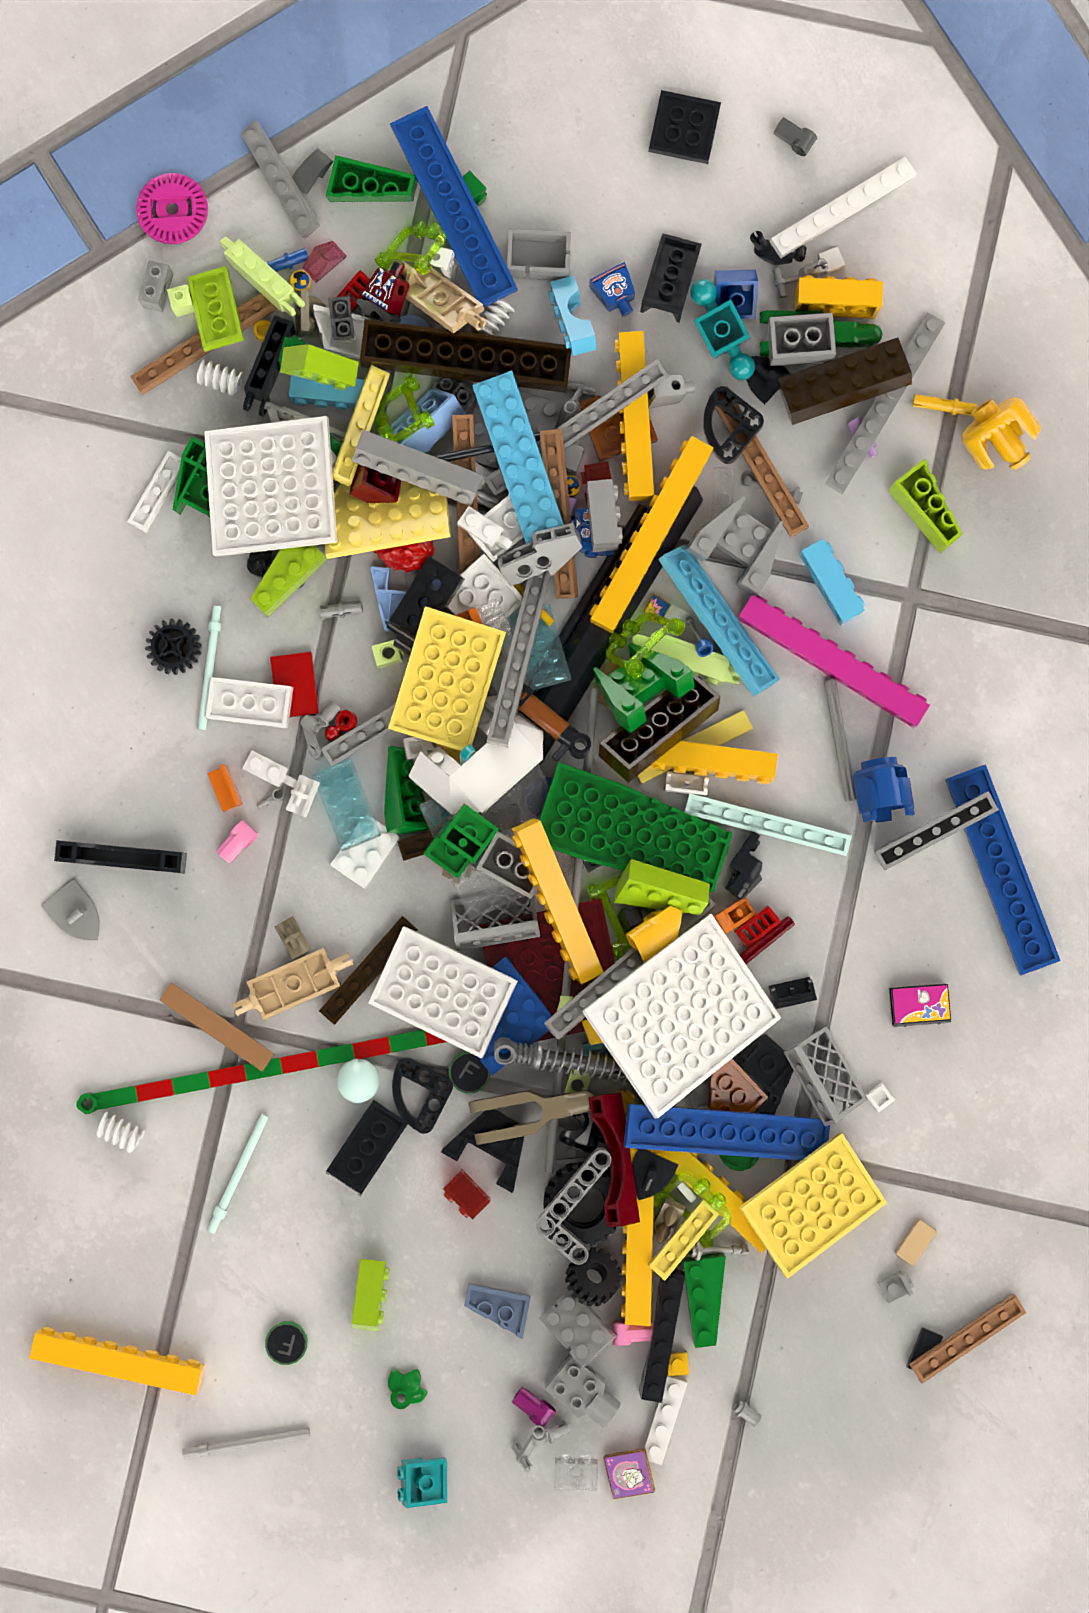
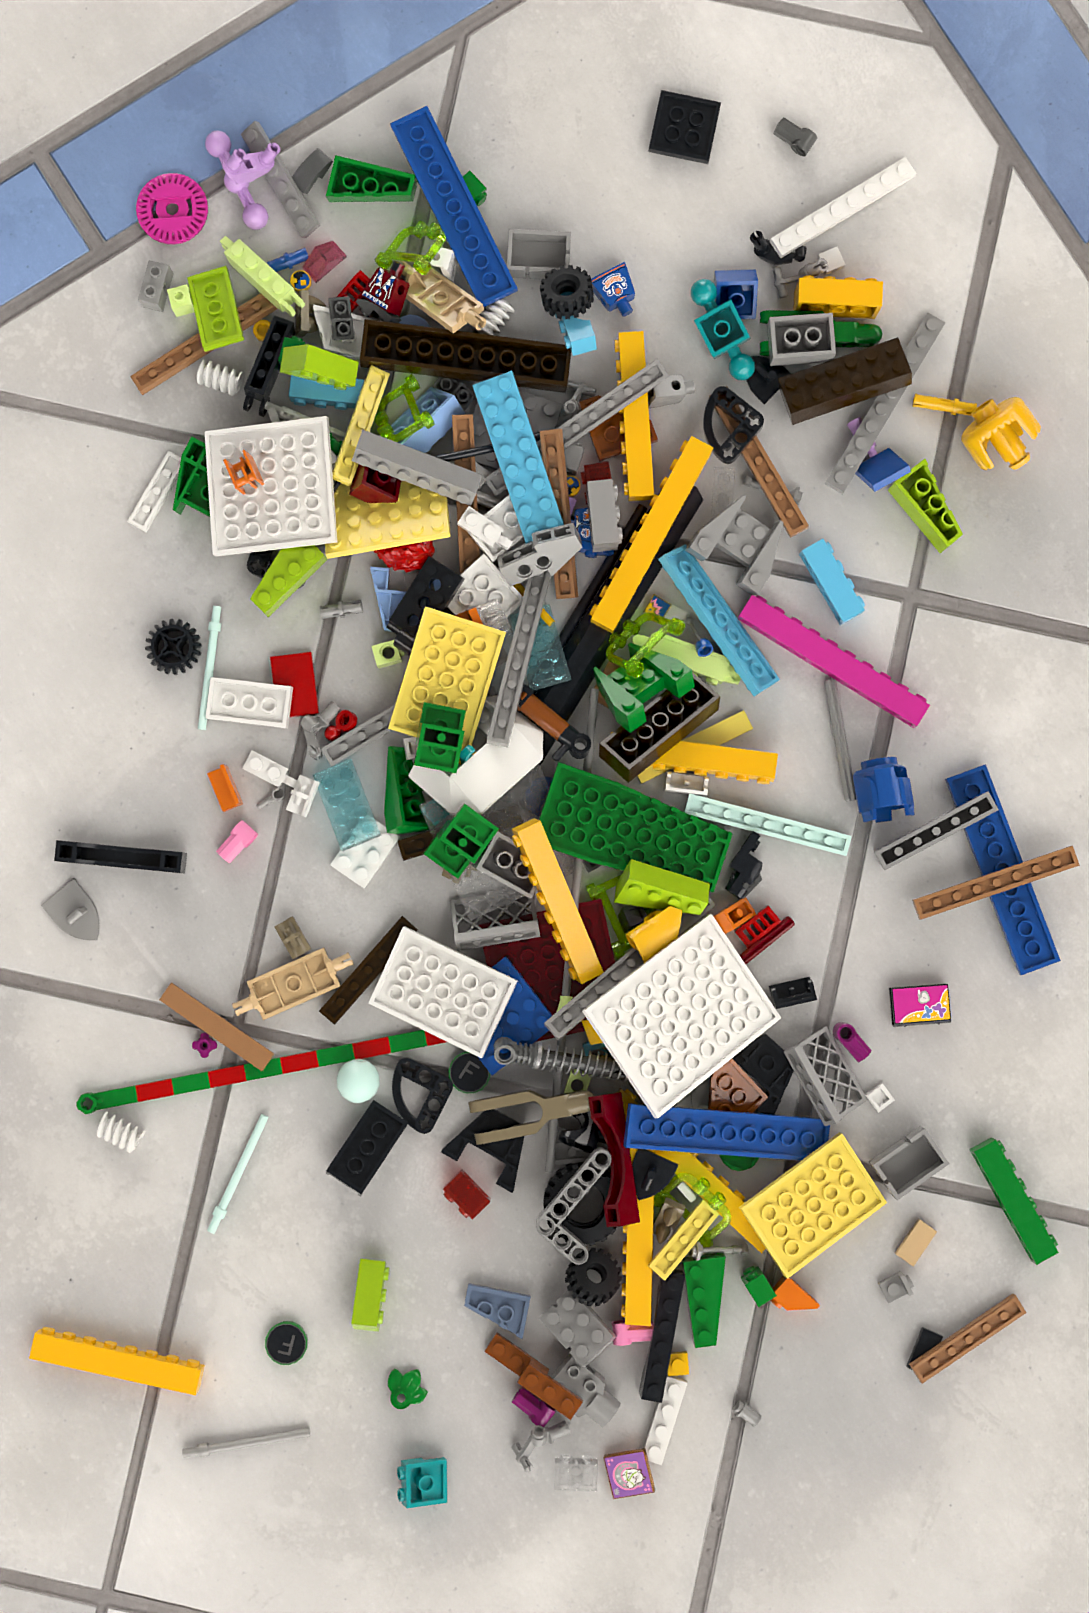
(198, 1045): none -> magenta plate
(240, 171): none -> lavender connector
(249, 476): none -> orange piece
(439, 737): none -> green bracket
(534, 1376): none -> dark orange bracket
(566, 281): none -> black tyre
(671, 275): black plate -> none
(758, 1285): none -> green brick
(792, 1296): none -> orange slope
(852, 1042): none -> magenta piece
(882, 469): none -> blue tile
(909, 1162): none -> light grey piece
(995, 882): none -> medium nougat plate
(1014, 1201): none -> green brick

